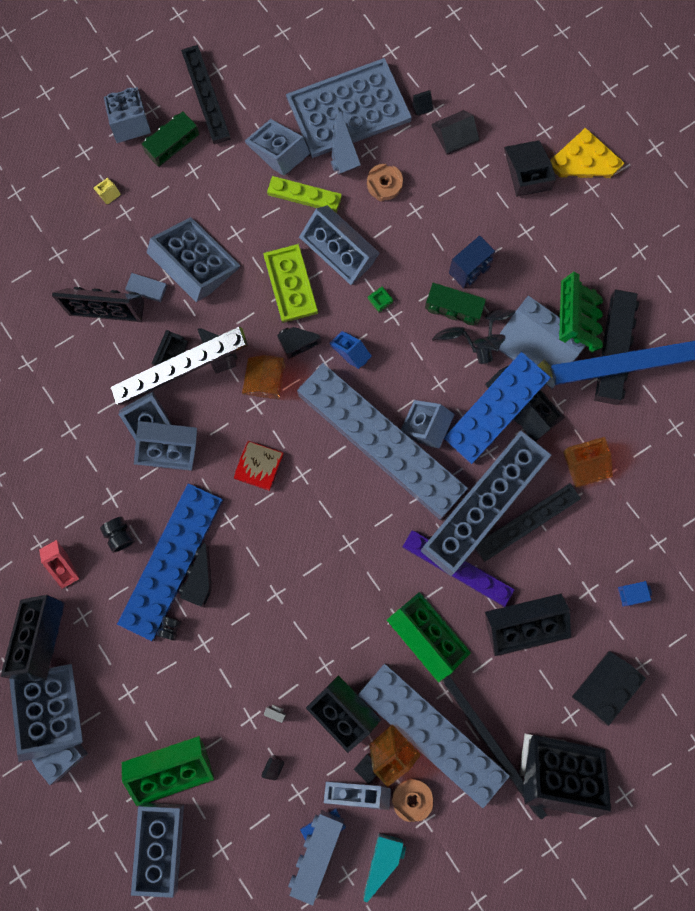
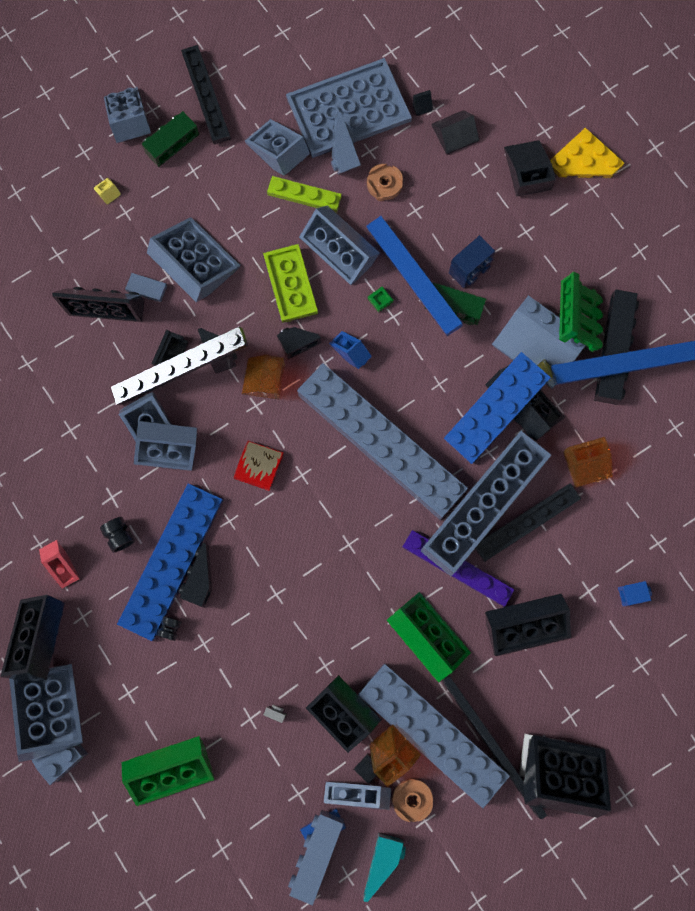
(157, 850): sand blue brick -> none
(272, 768): black slope -> none
(414, 276): none -> blue tile
(427, 423): sand blue slope -> none
(483, 344): black plant -> none
(608, 688): black slope -> none

